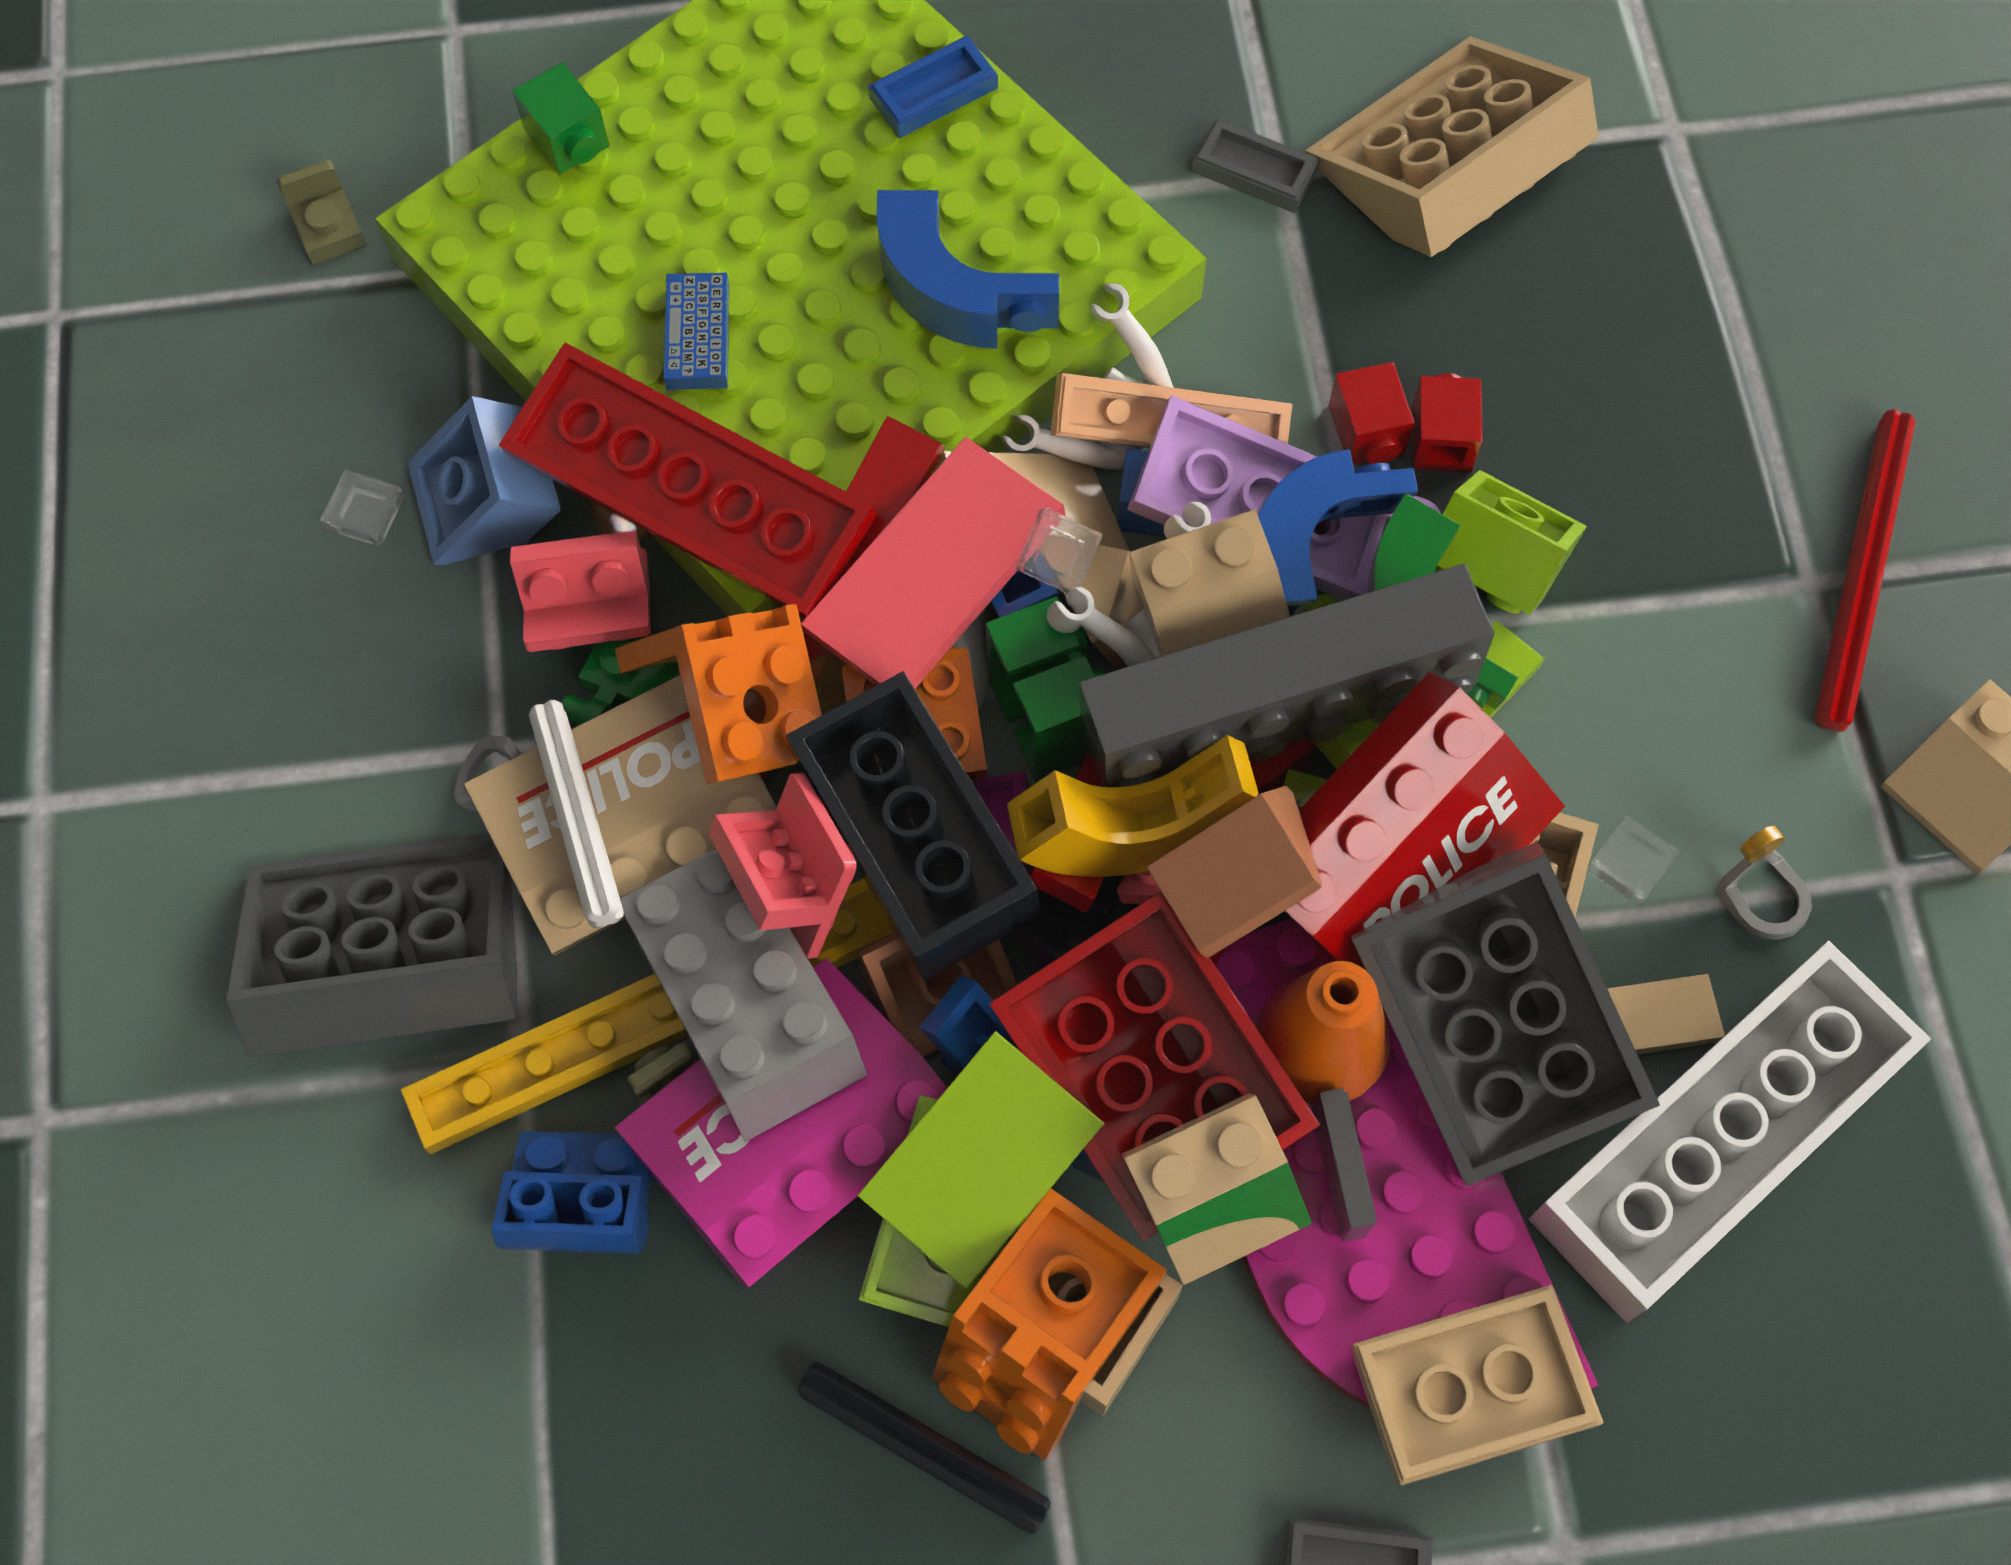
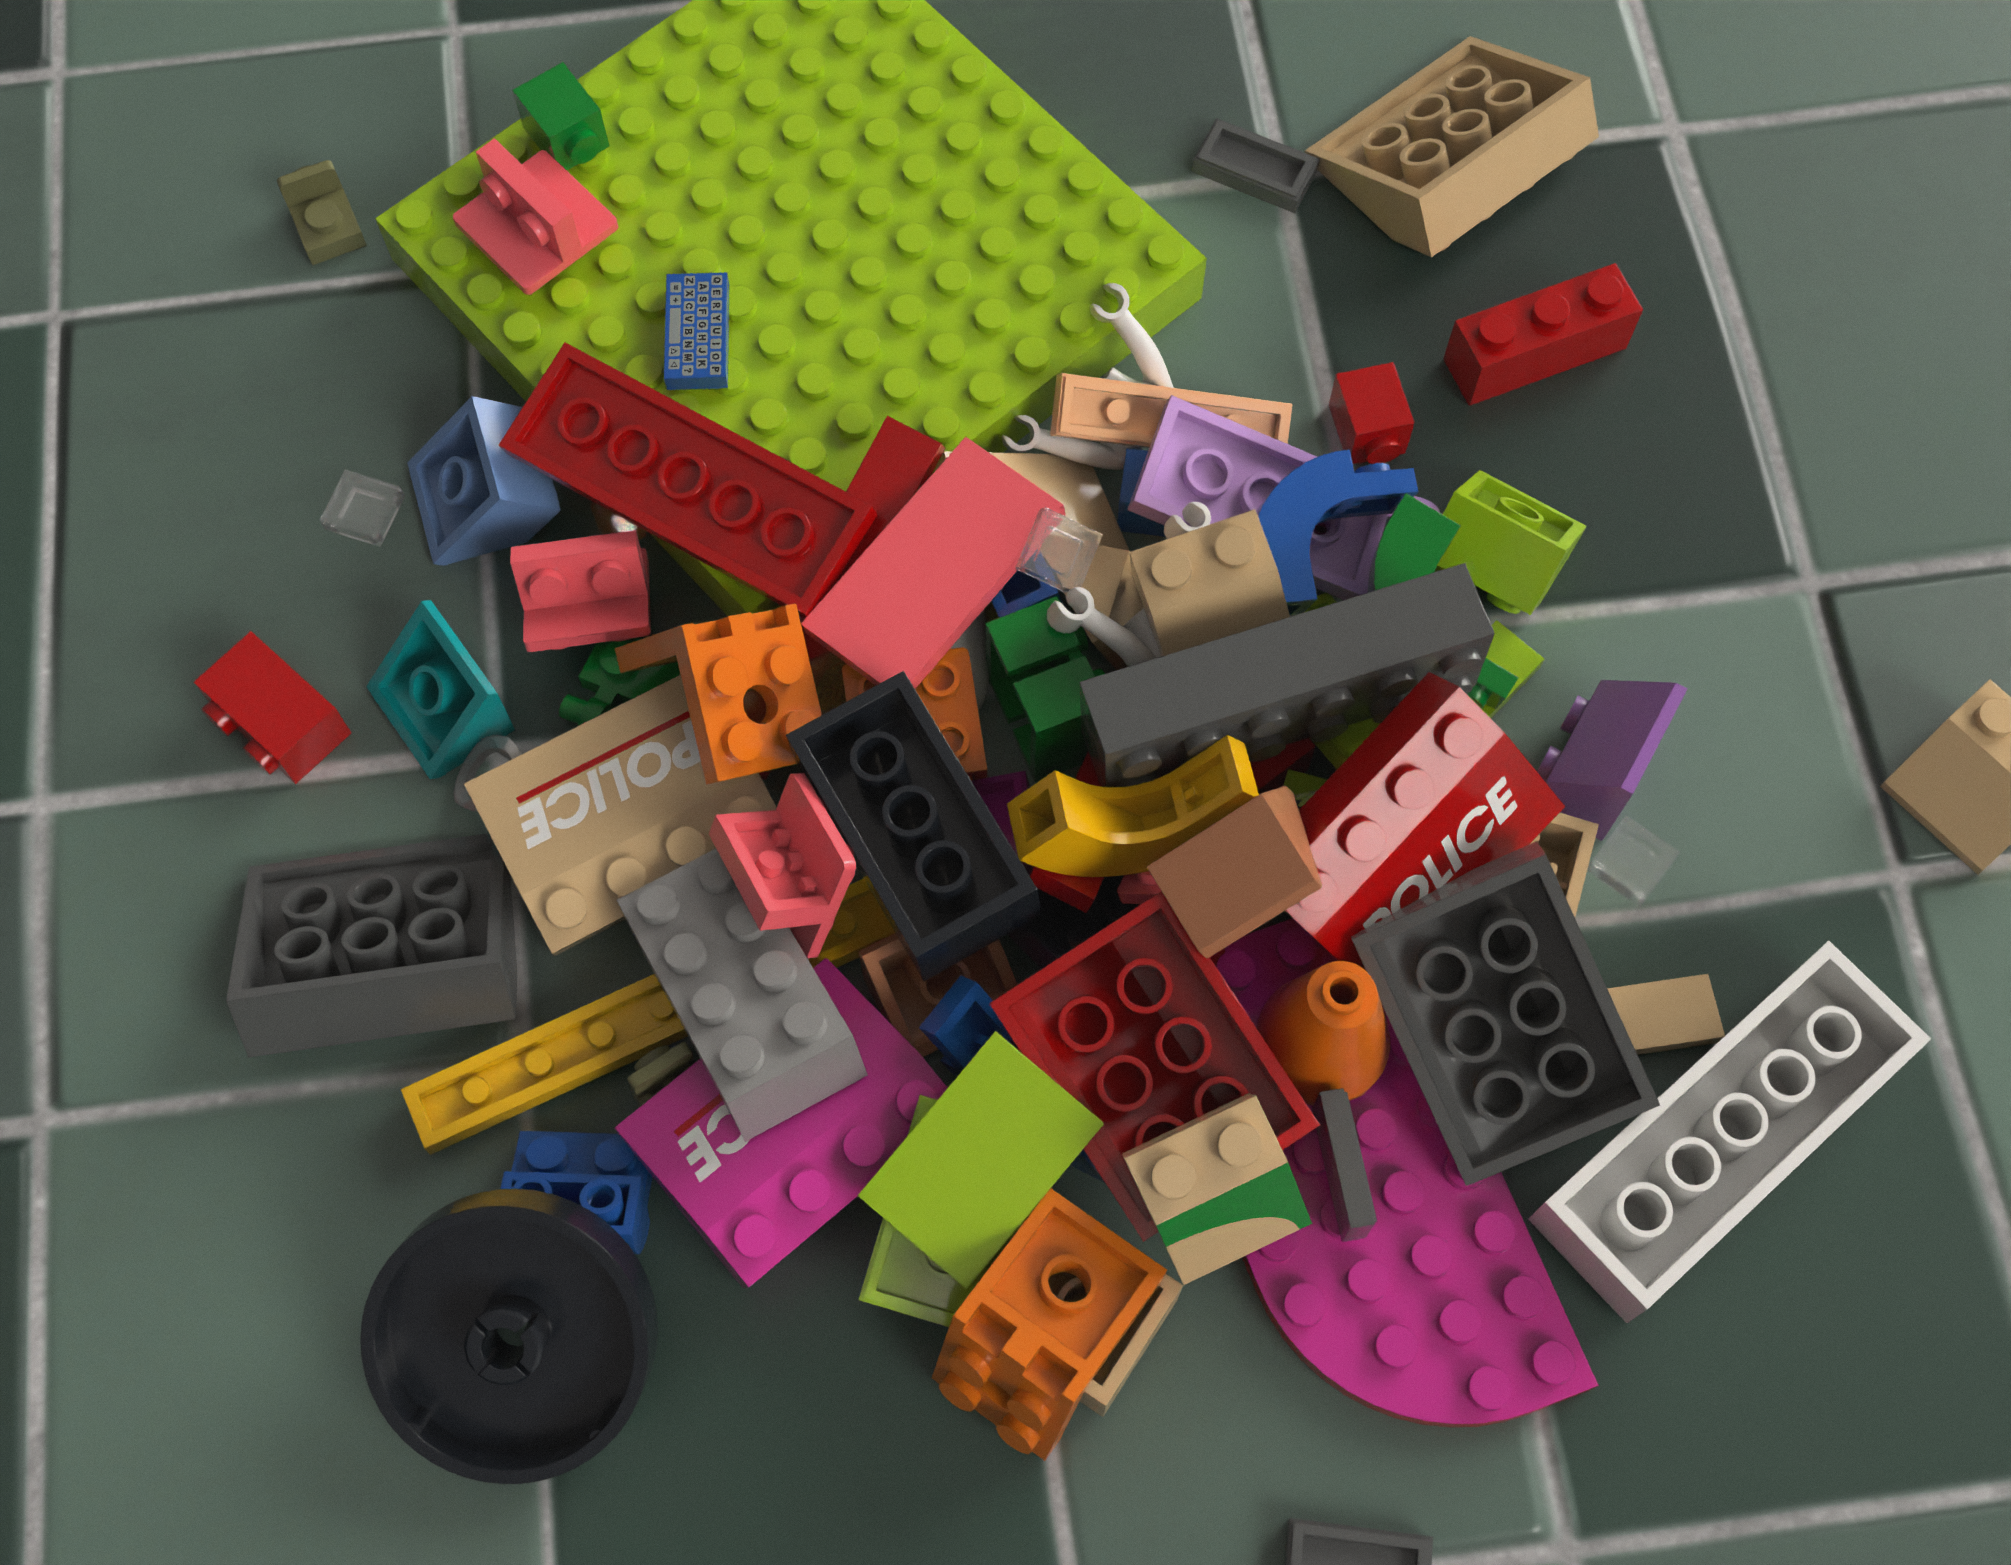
(272, 708): none -> red brick
(436, 694): none -> teal slope
(494, 1405): none -> black piece
(532, 217): none -> coral bracket
(576, 815): white axle -> none
(924, 1447): black axle -> none
(933, 86): blue tile -> none
(944, 292): blue arch -> none
(1446, 423): red brick -> none
(1475, 1385): tan tile -> none
(1542, 334): none -> red brick
(1609, 747): none -> medium lavender slope
(1758, 847): light grey piece -> none
(1865, 572): red axle -> none

